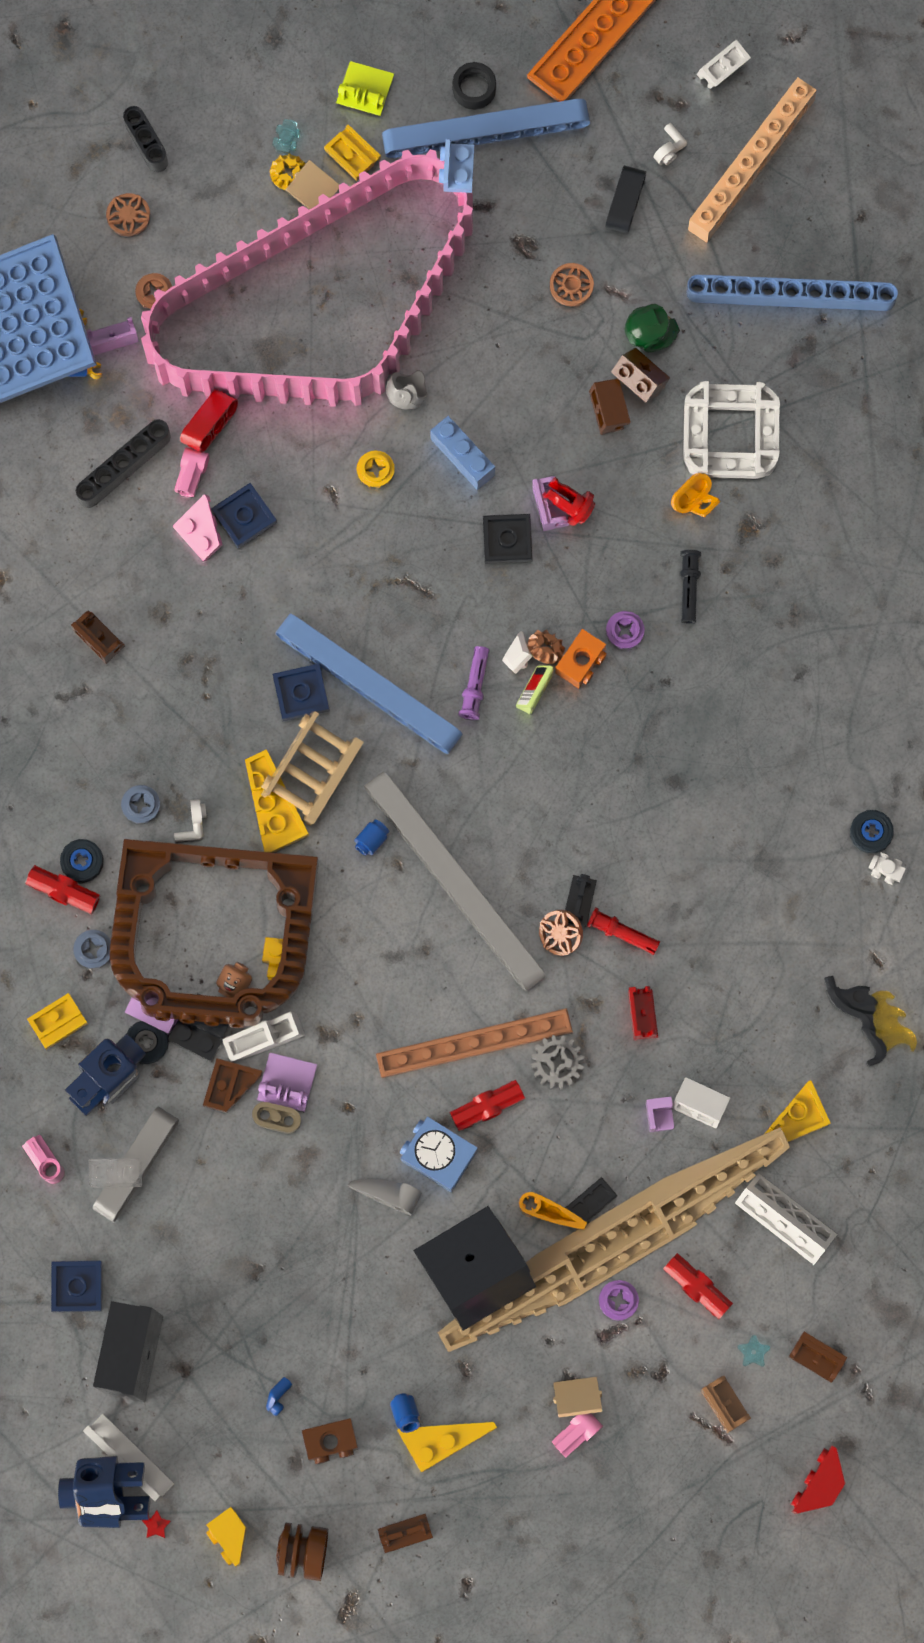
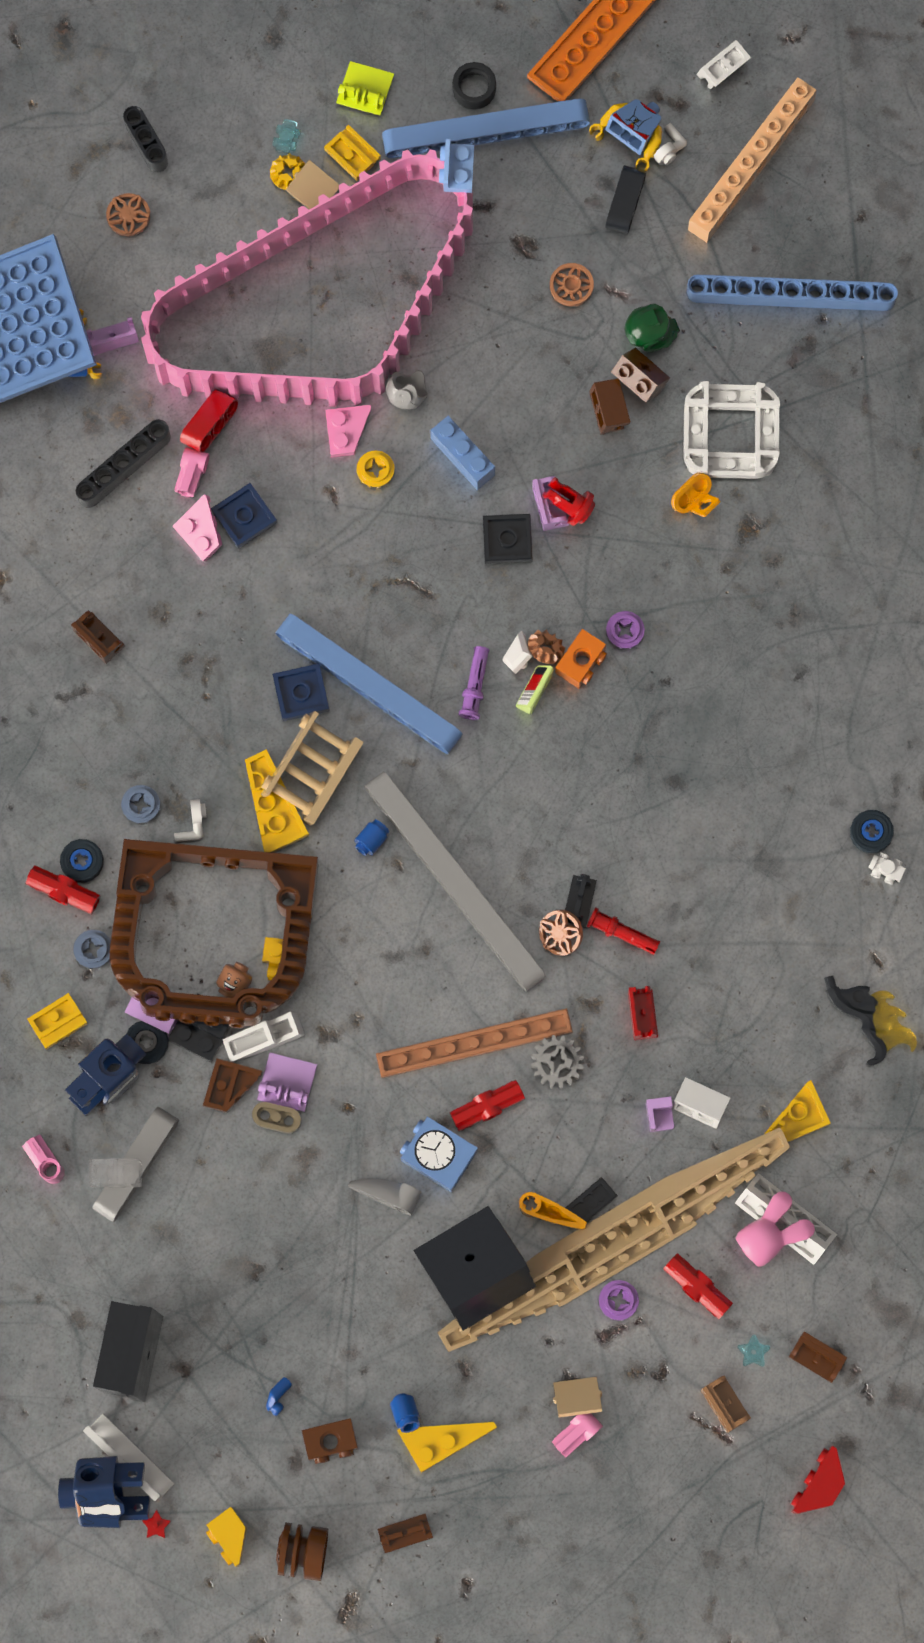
(76, 1286): dark blue plate -> none
(143, 288): nougat gear -> none
(346, 428): none -> bright pink wing
(634, 126): none -> medium blue torso
(690, 574): black pin -> none
(764, 1240): none -> bright pink piece

